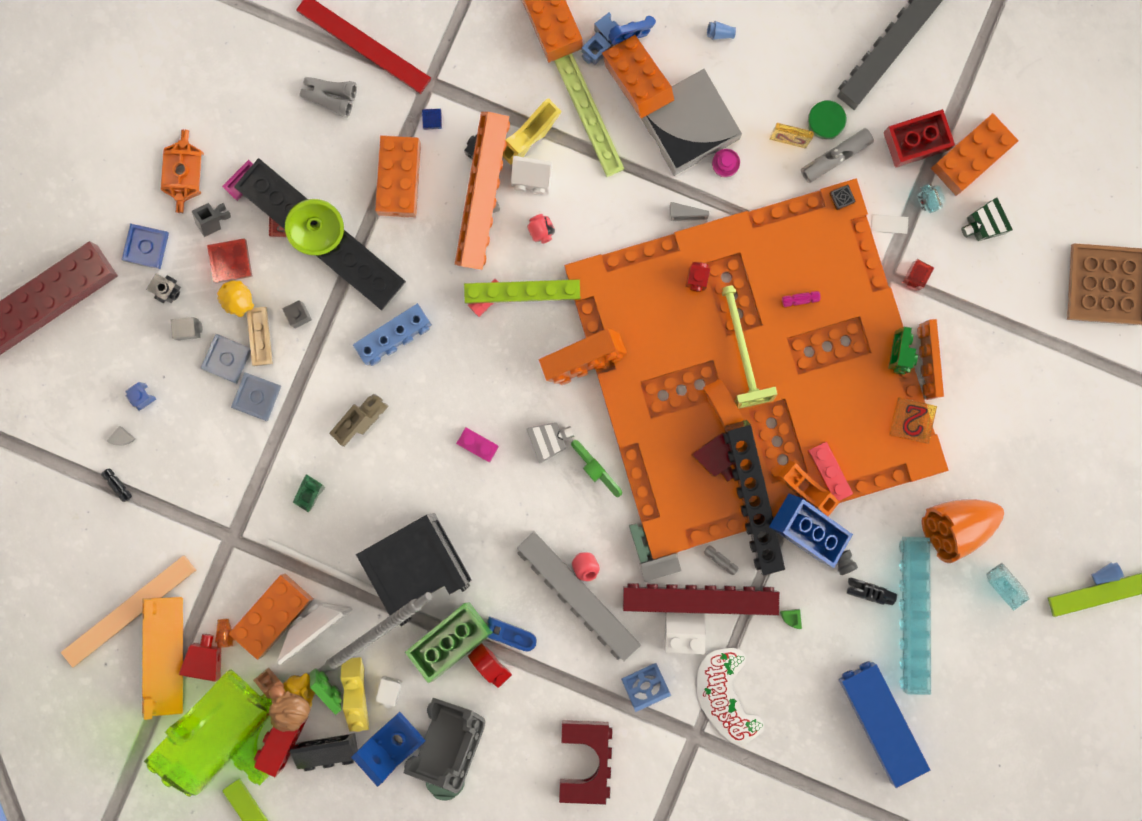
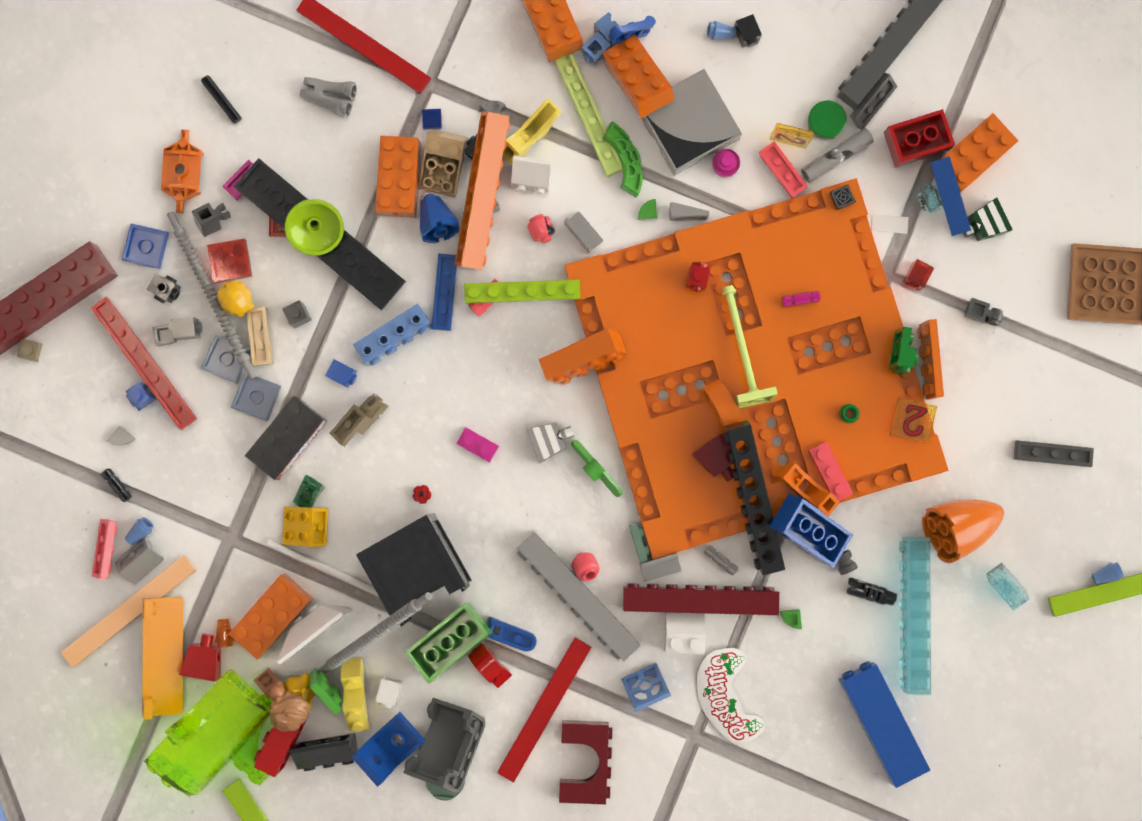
(29, 350): none -> dark tan plate
(104, 548): none -> coral plate
(138, 561): none -> light grey panel
(139, 530): none -> medium blue cone
(144, 363): none -> plate
(163, 335): none -> plate
(221, 99): none -> black axle
(243, 358): none -> light grey hose
(286, 438): none -> black brick
(305, 526): none -> yellow bracket
(341, 373): none -> blue brick
(421, 499): none -> red plate
(436, 220): none -> blue cone
(442, 162): none -> tan slope
(444, 292): none -> blue tile
(492, 106): none -> light grey tile
(544, 709): none -> red tile
(583, 231): none -> light grey panel
(628, 156): none -> bright green tile
(648, 210): none -> bright green tile
(748, 31): none -> black brick
(783, 170): none -> coral plate
(855, 413): none -> green plate
(873, 101): none -> dark grey plate
(950, 196): none -> blue tile
(979, 310): none -> dark grey plate
(1053, 453): none -> dark grey tile

